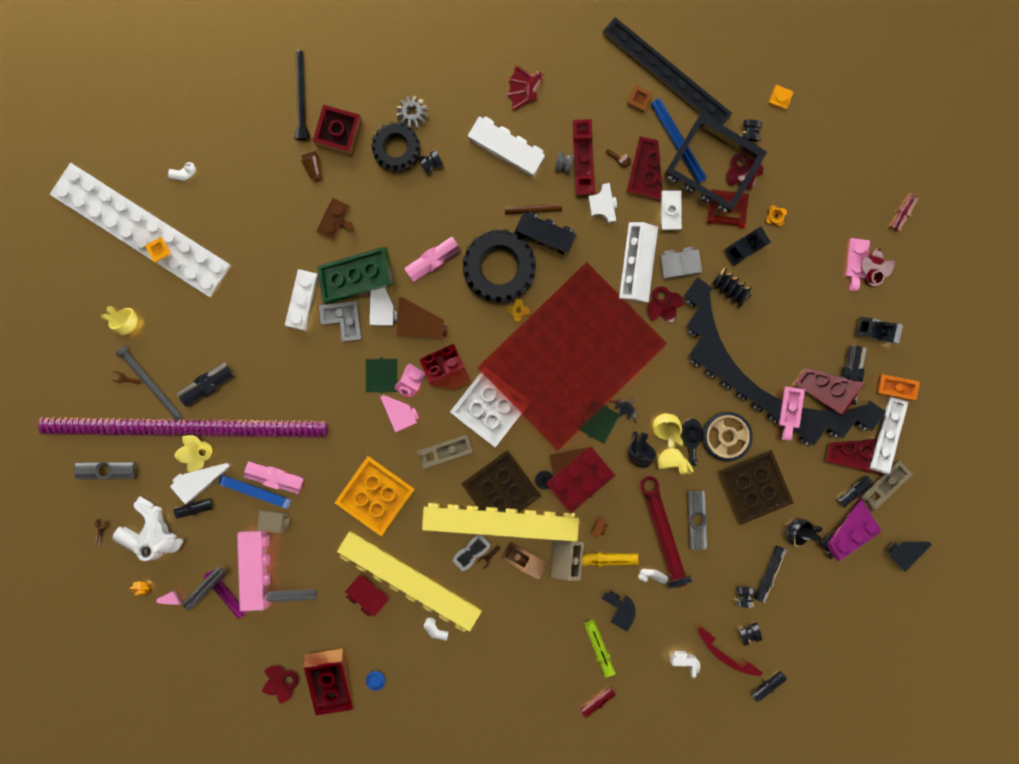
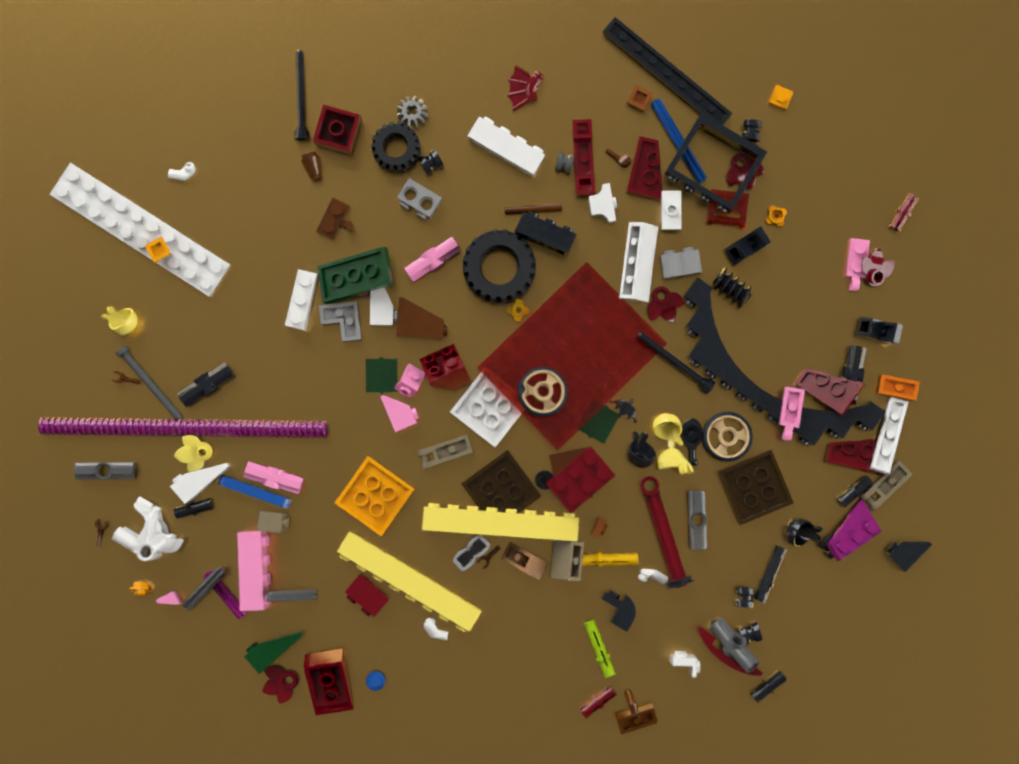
(266, 652): none -> dark green slope
(422, 195): none -> light grey brick
(525, 389): none -> tan wheel
(636, 717): none -> reddish brown plate
(705, 384): none -> black piece
(734, 645): none -> dark grey piece

